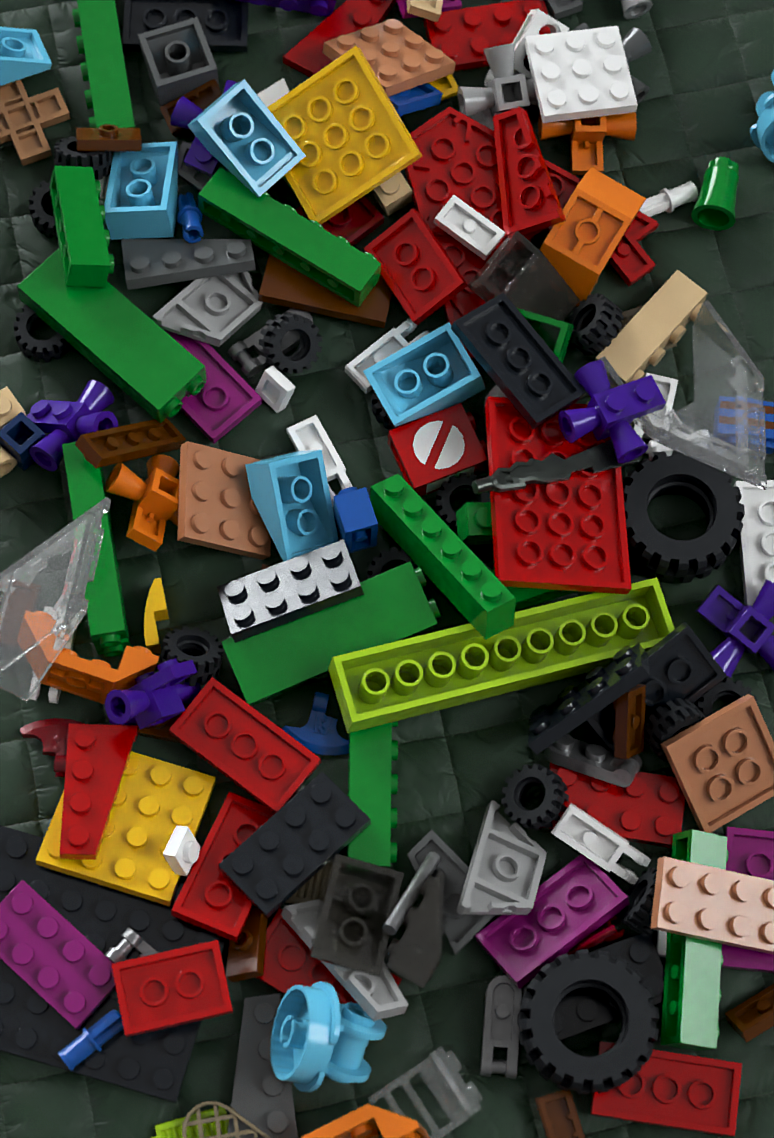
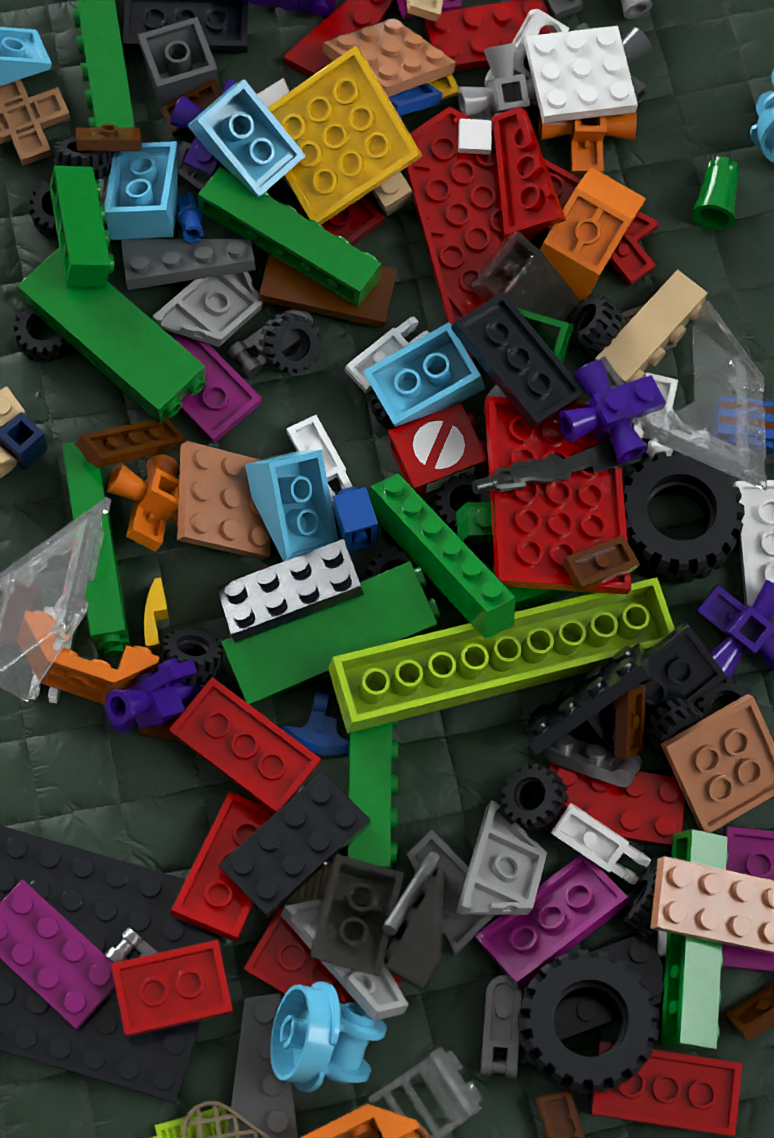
(54, 737): dark red piece -> none
(68, 421): dark purple brick -> none
(91, 1039): blue axle -> none
(92, 781): red wing -> none
(146, 811): yellow plate -> none
(182, 850): white plate -> none
(248, 954): reddish brown plate -> none
(275, 389): white plate -> none
(416, 266): red plate -> none
(469, 227): white plate -> none
(474, 136): none -> white tile
(600, 563): none -> reddish brown plate
(604, 932): dark red piece -> none
(669, 199): white axle -> none

